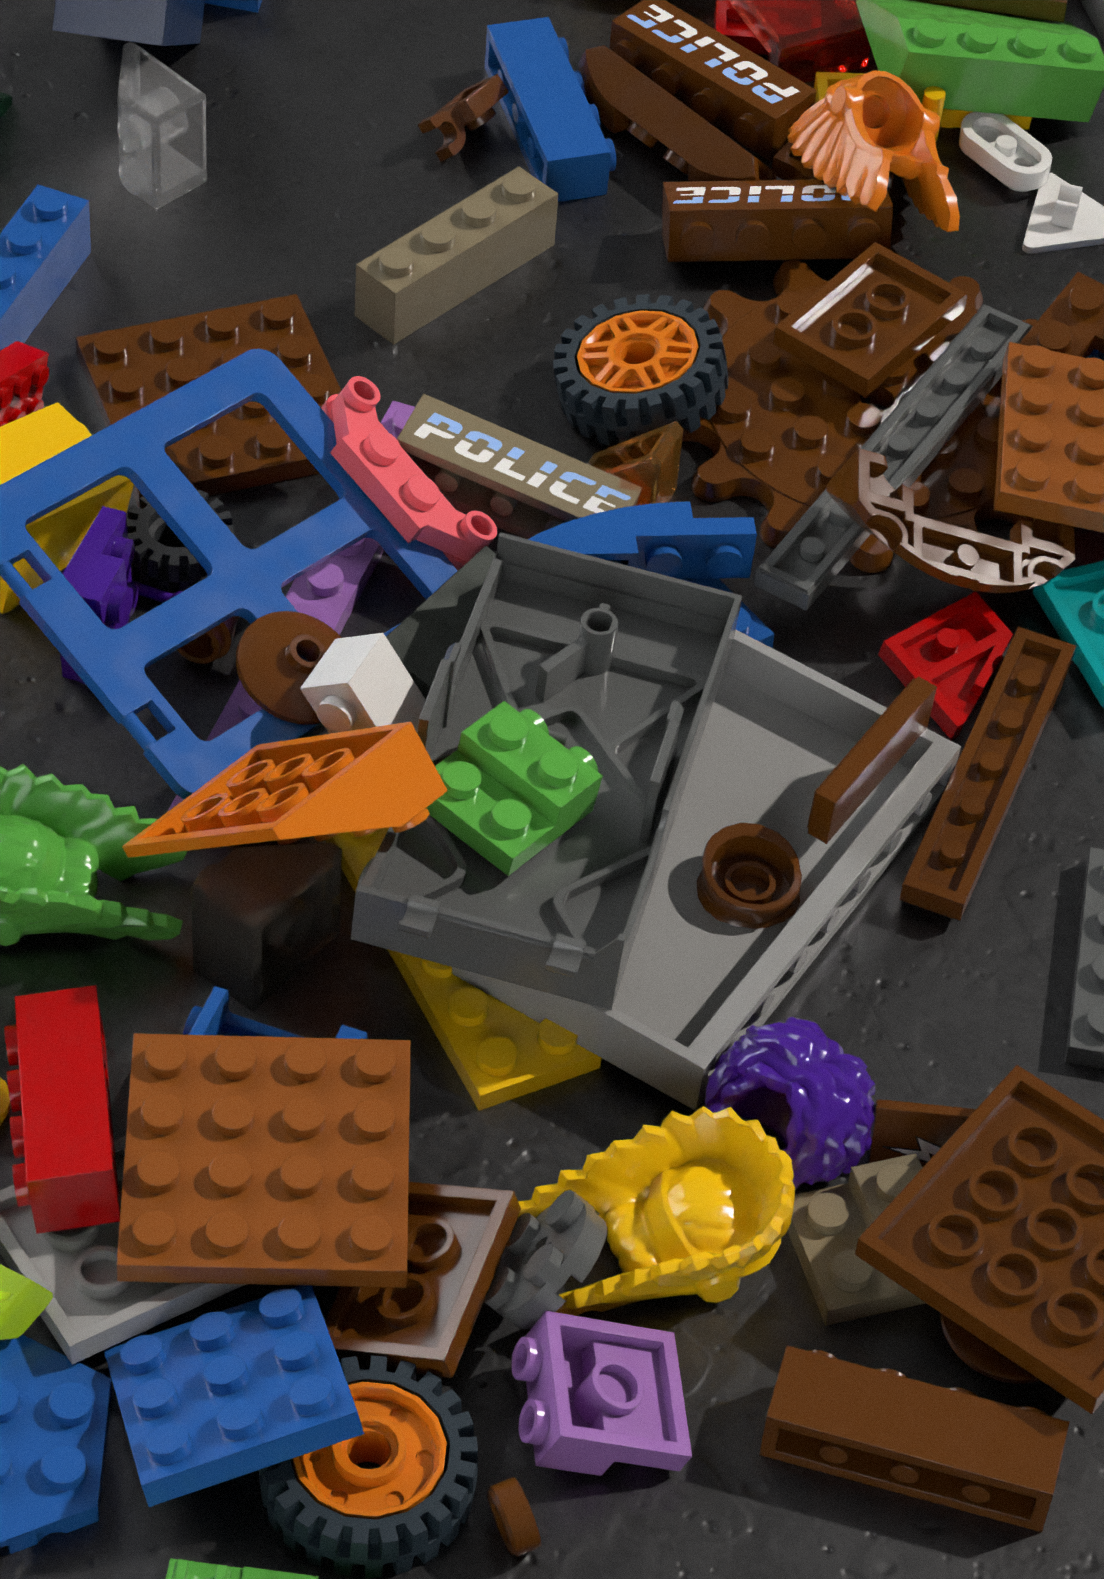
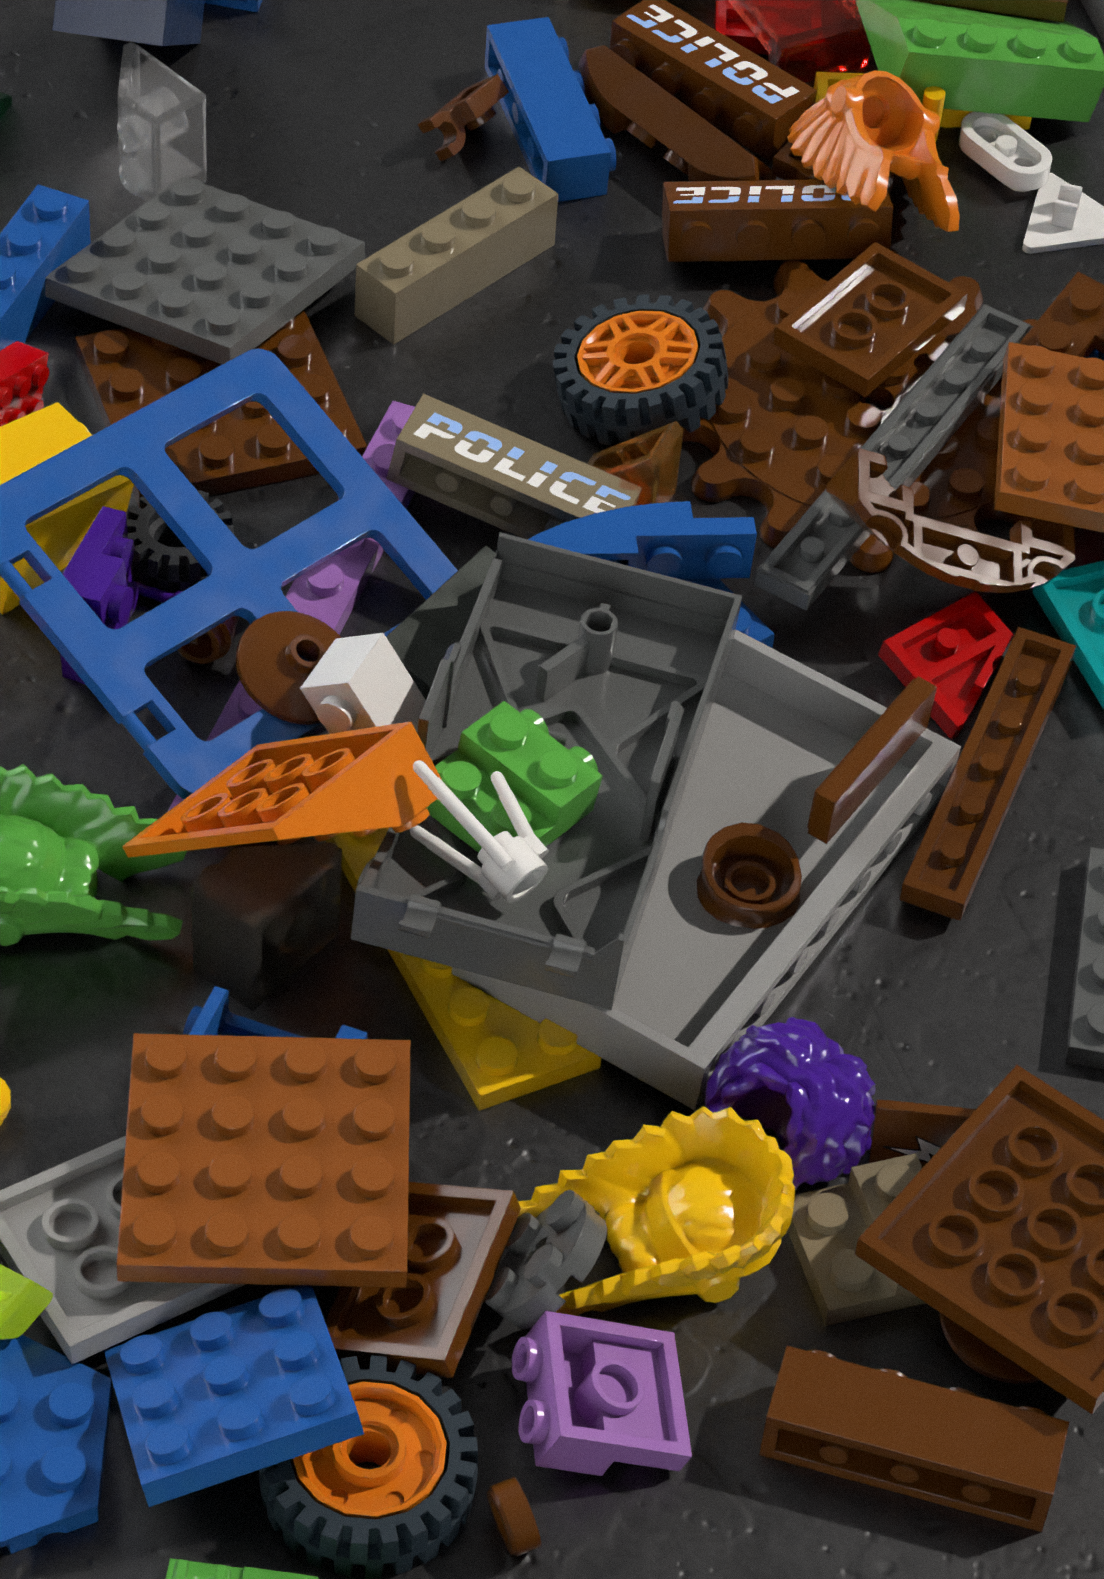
(64, 1110): red brick -> none
(205, 270): none -> dark grey plate
(395, 480): coral plate -> none
(509, 863): none -> white plant

